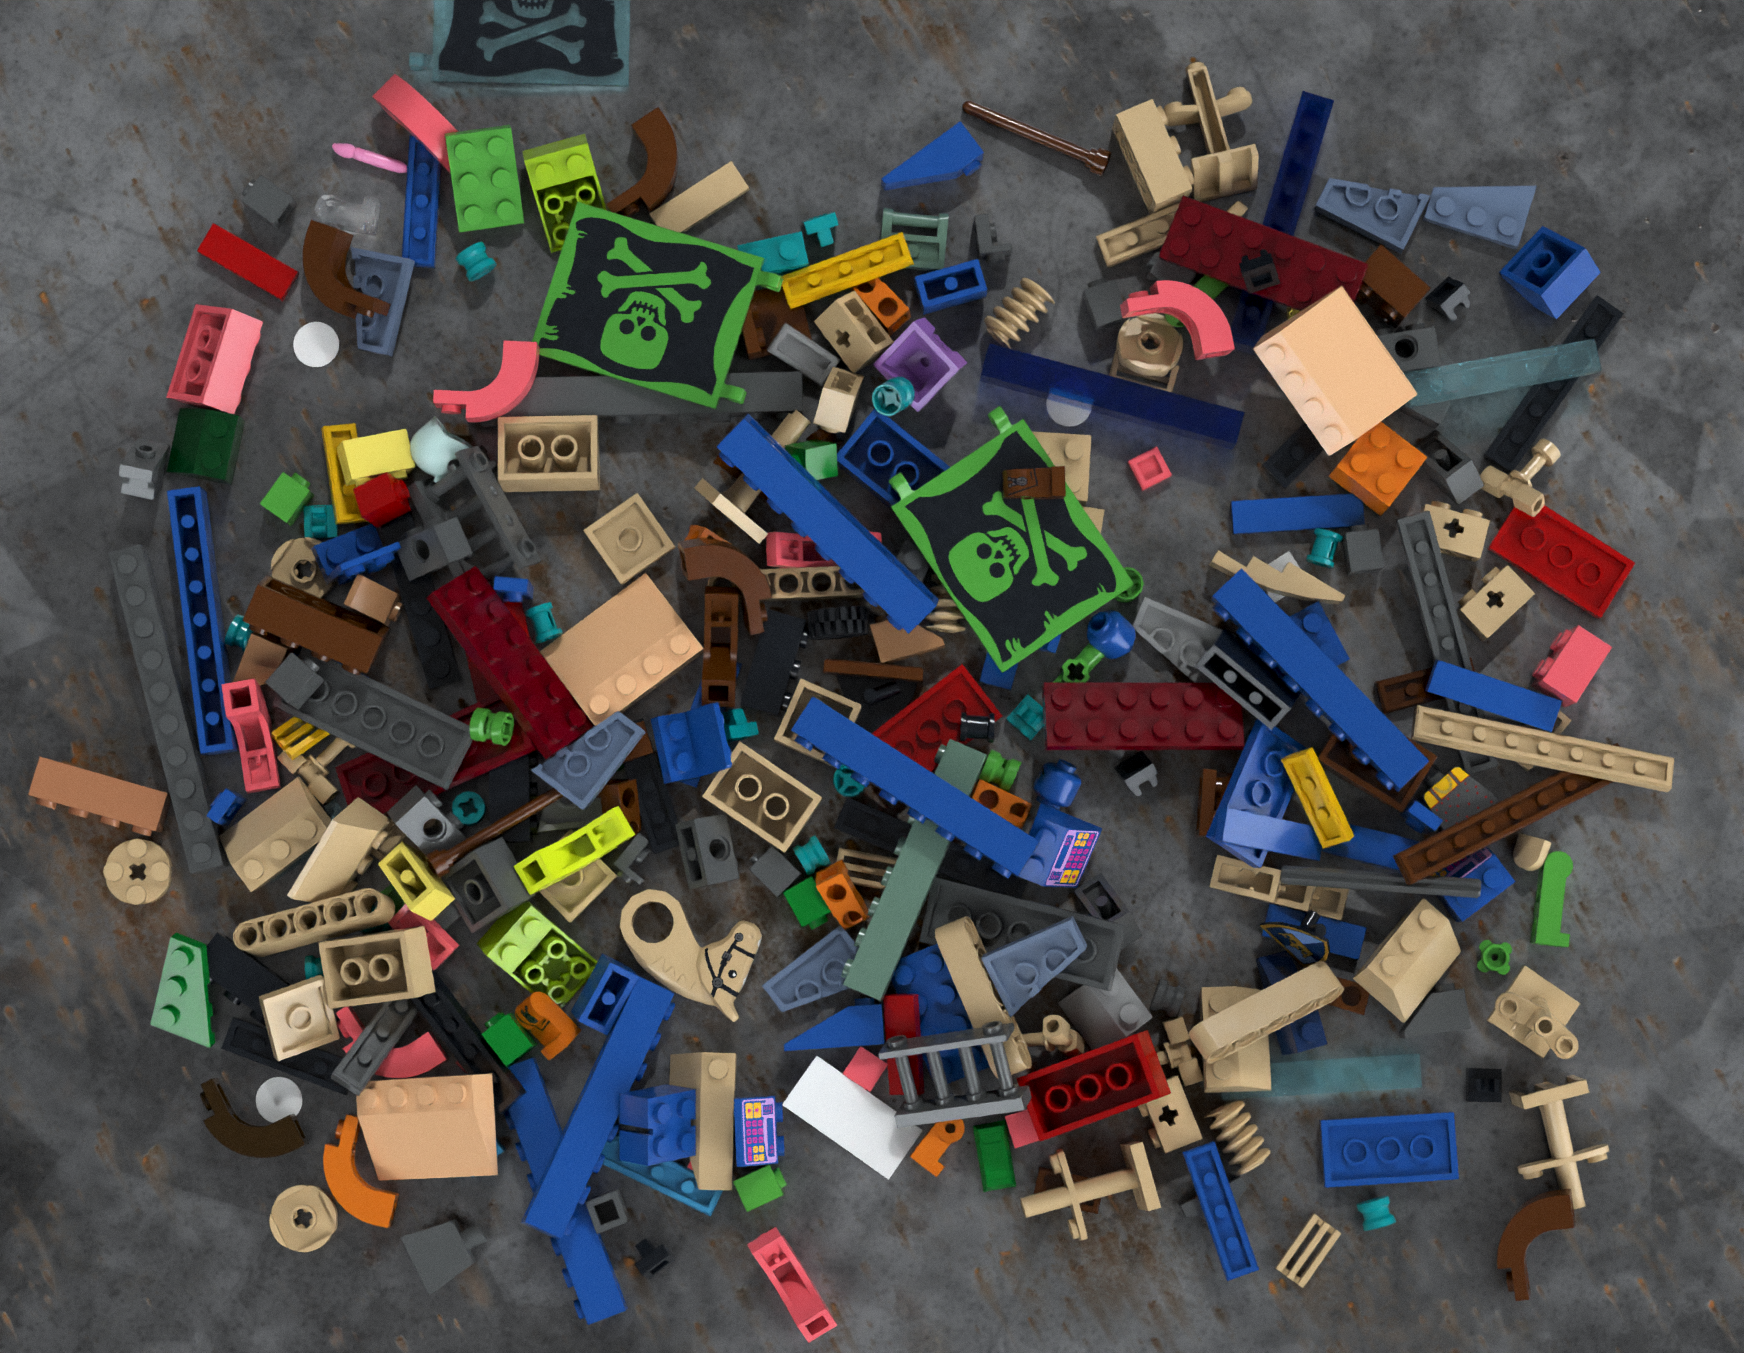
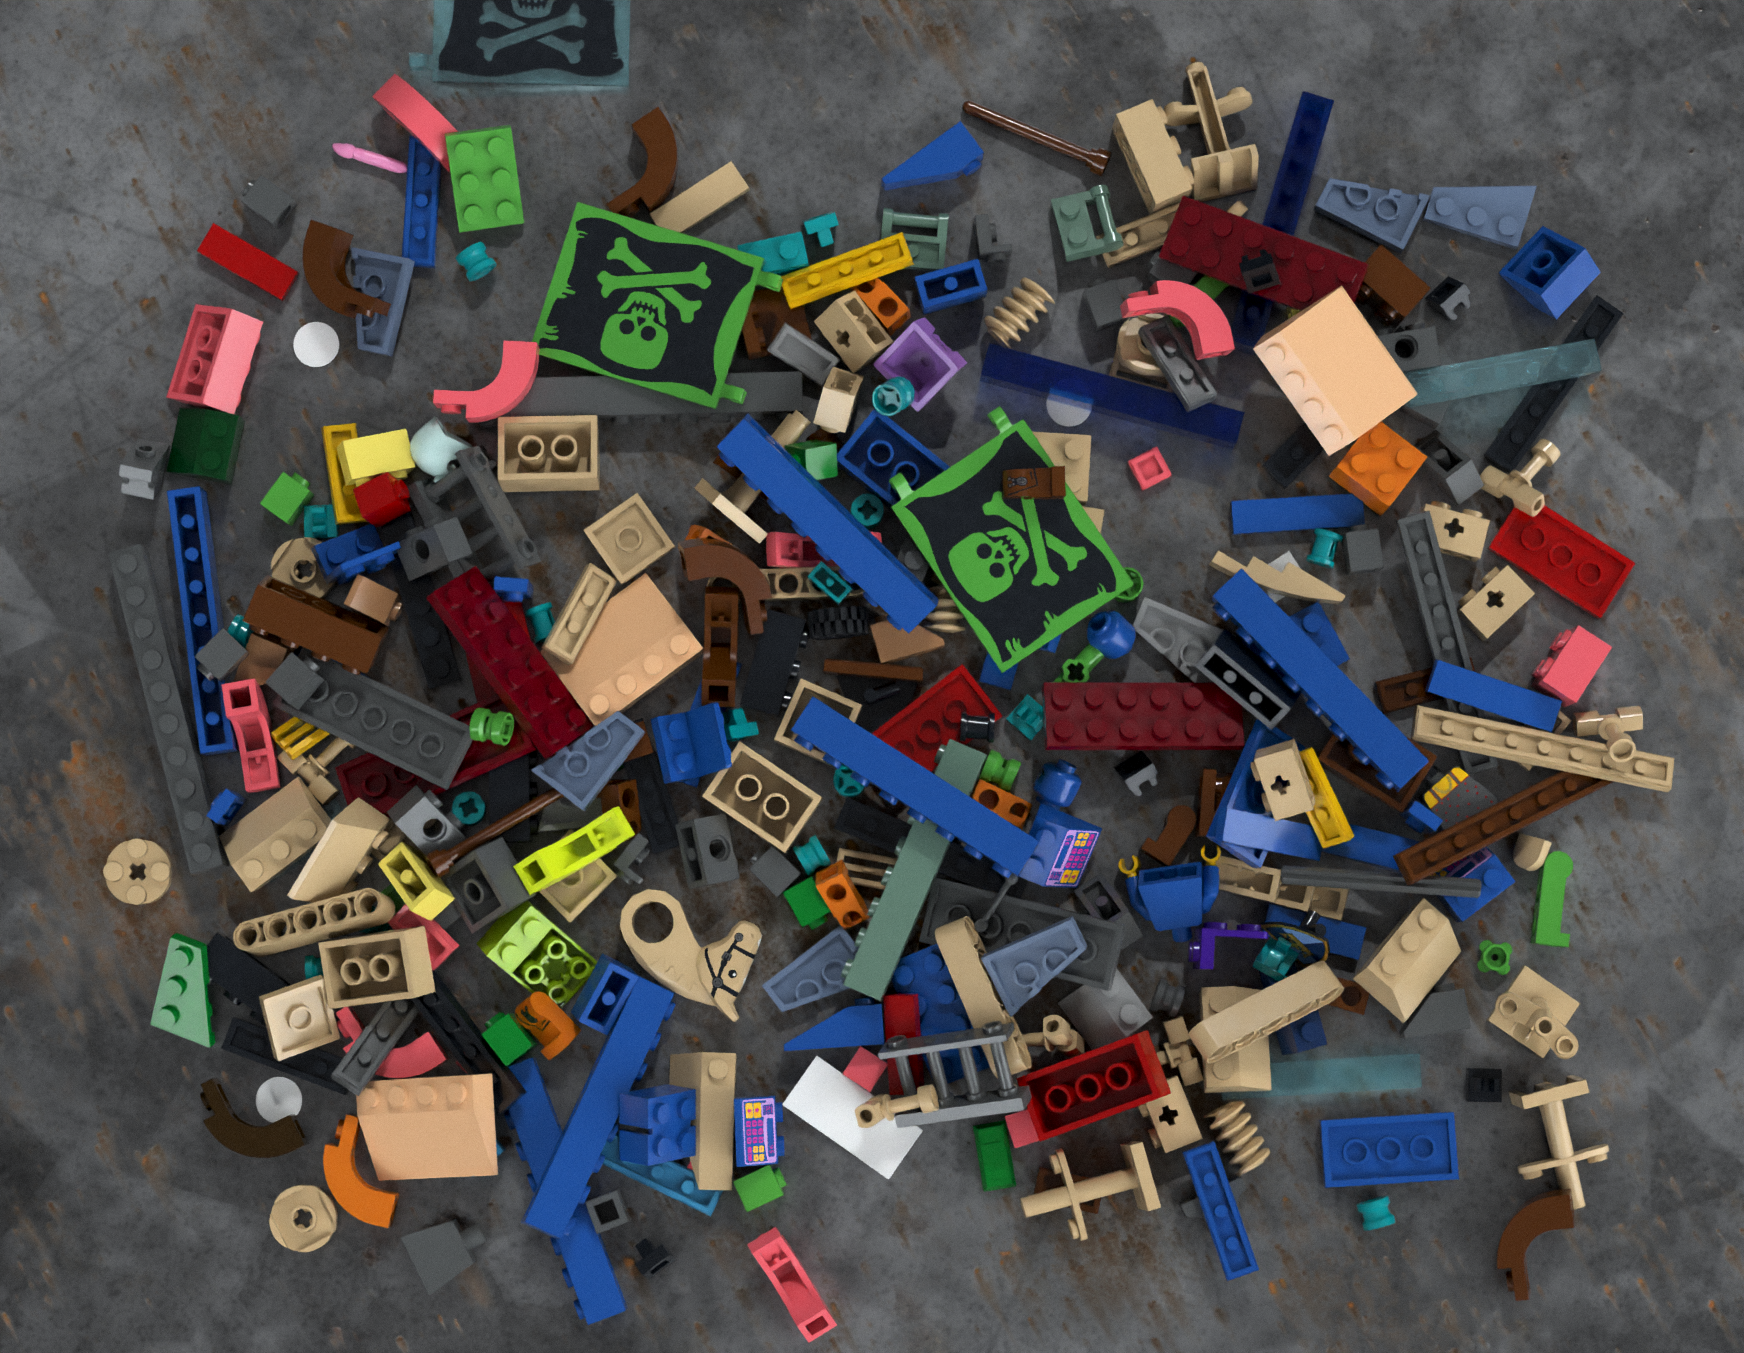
(101, 795): nougat brick -> none
(220, 656): none -> dark grey brick
(349, 215): clear leg -> none
(560, 178): lime slope -> none
(579, 614): none -> tan tile
(829, 583): none -> teal piece
(867, 516): none -> teal wheel
(883, 1107): none -> tan bar
(935, 1143): orange leg -> none
(982, 925): none -> dark grey hinge
(1076, 227): none -> sand green plate
(1173, 894): none -> blue torso
(1177, 363): none -> dark grey tile
(1178, 826): none -> reddish brown leg
(1202, 948): none -> dark purple bracket
(1276, 958): none -> teal tile
(1286, 762): none -> tan brick
(1291, 1274): tan tile -> none
(1611, 728): none -> tan bar

